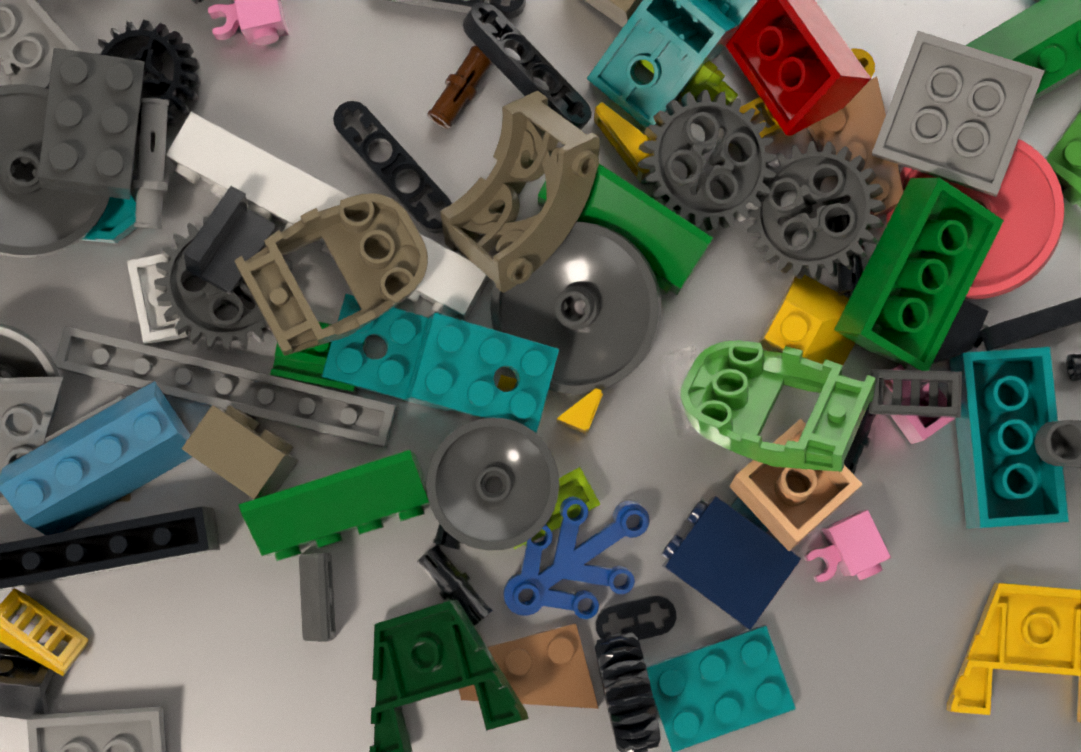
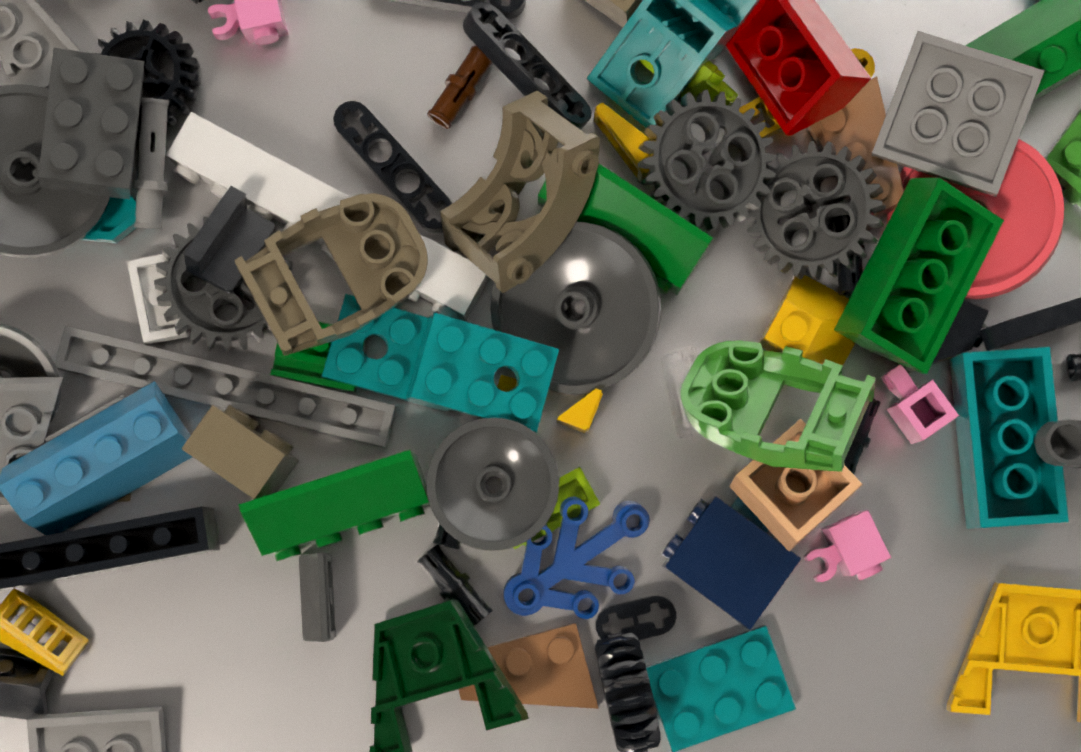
(954, 389): dark grey slope -> none

